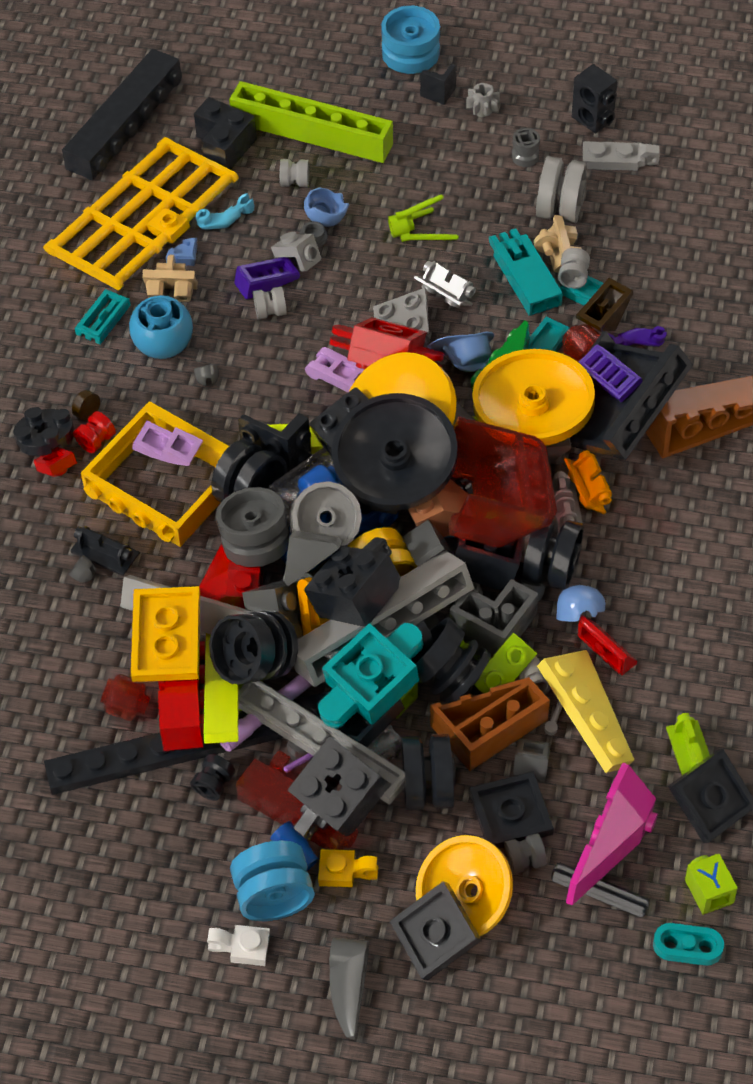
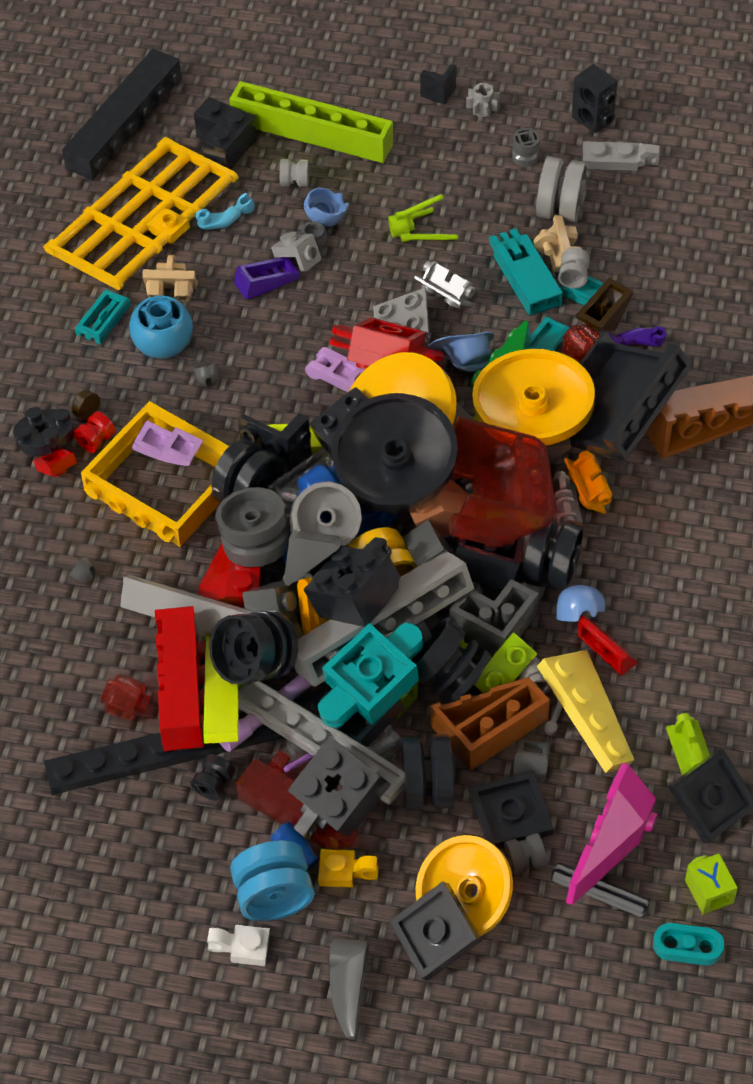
(103, 550): black hinge -> none
(165, 634): yellow plate -> none
(185, 252): medium blue tile -> none
(269, 302): light grey wheel -> none
(410, 39): dark azure wheel -> none
(613, 373): dark purple slope -> none

